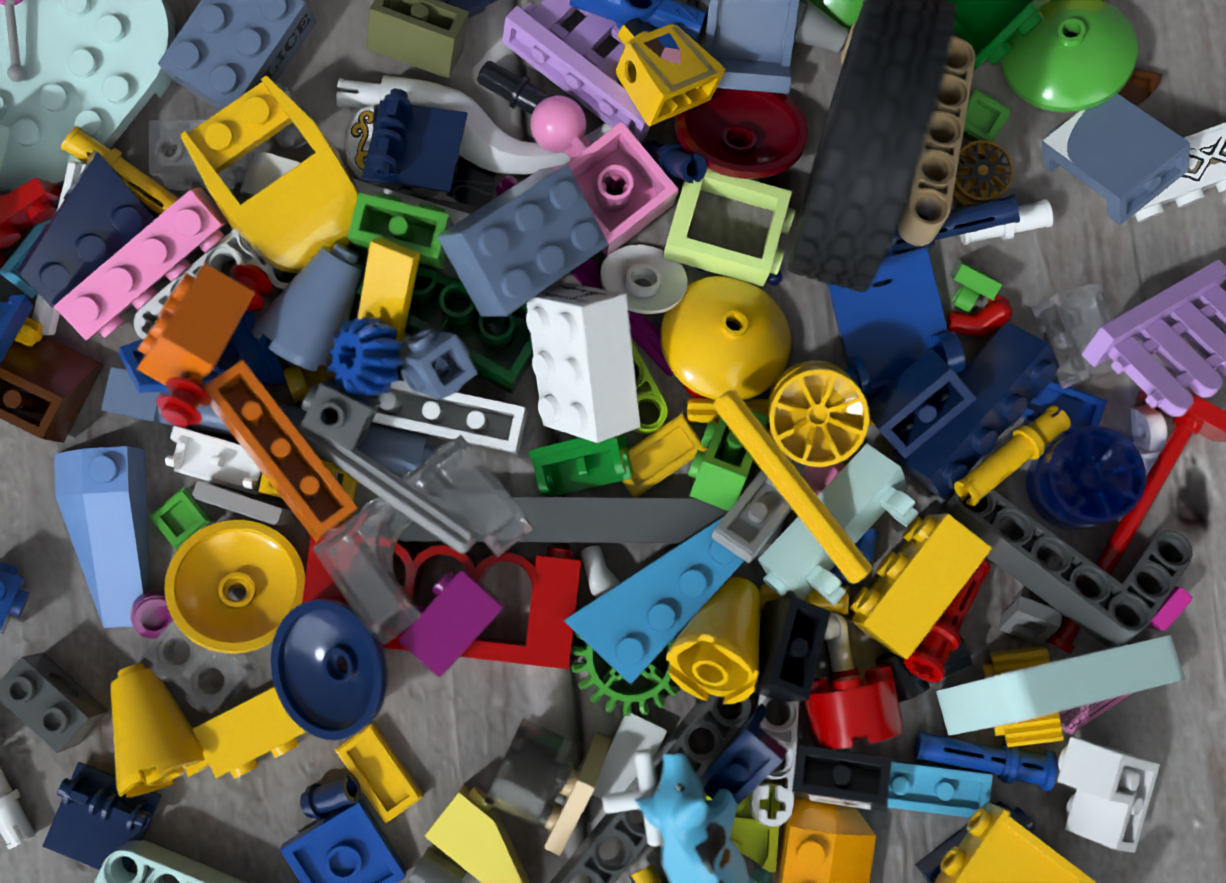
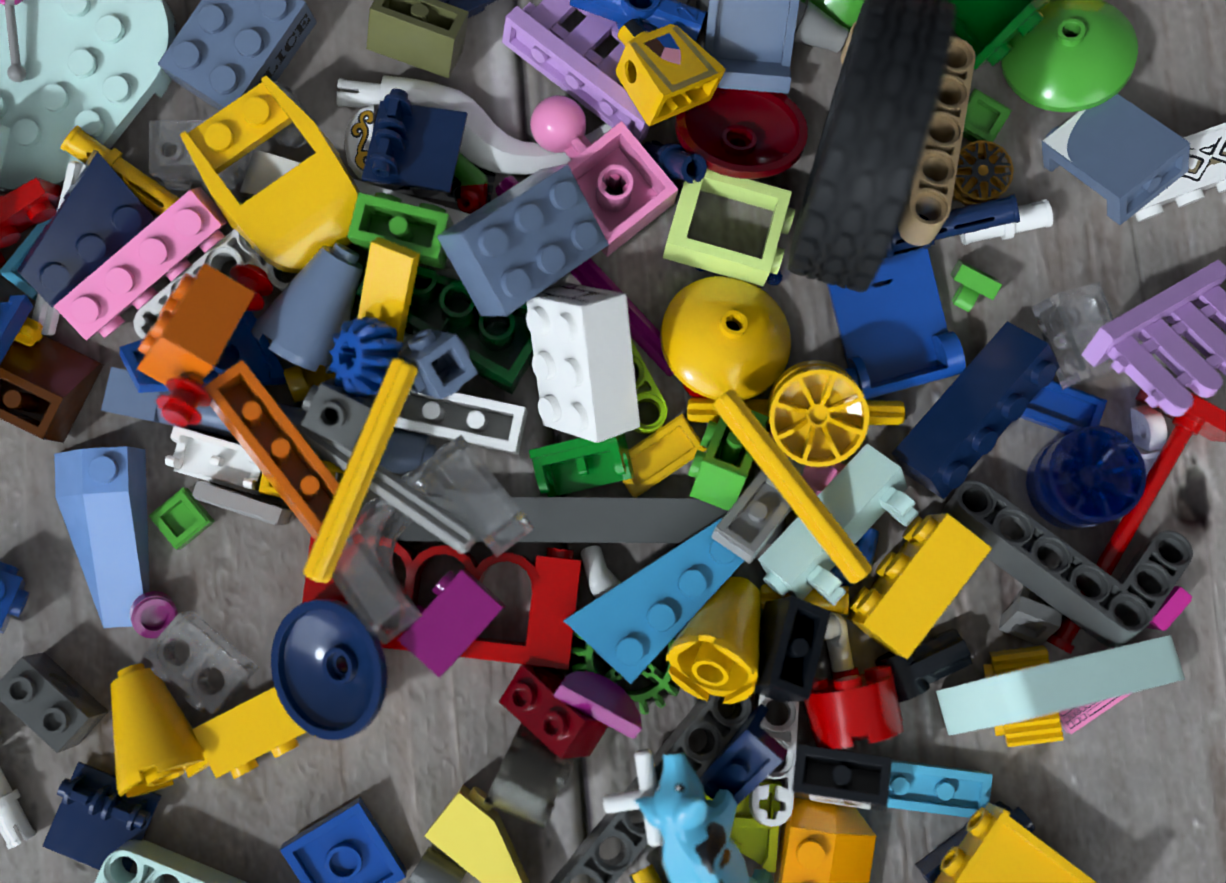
(228, 558): yellow dish -> none
(321, 799): dark blue pin -> none
(360, 471): none -> yellow axle
(379, 772): yellow tile -> none
(473, 186): none -> arm
(510, 87): black axle -> none
(552, 721): none -> dark red brick
(577, 793): tan wing -> none
(601, 700): none -> magenta tile
(619, 764): white tile -> none
(645, 277): white dish -> none
(919, 403): dark blue brick -> none
(933, 651): red pin -> none
(983, 323): red arm -> none
(1008, 764): blue pin -> none
(1026, 444): yellow pin -> none
(1109, 794): white brick -> none
(1140, 86): reddish brown tile -> none

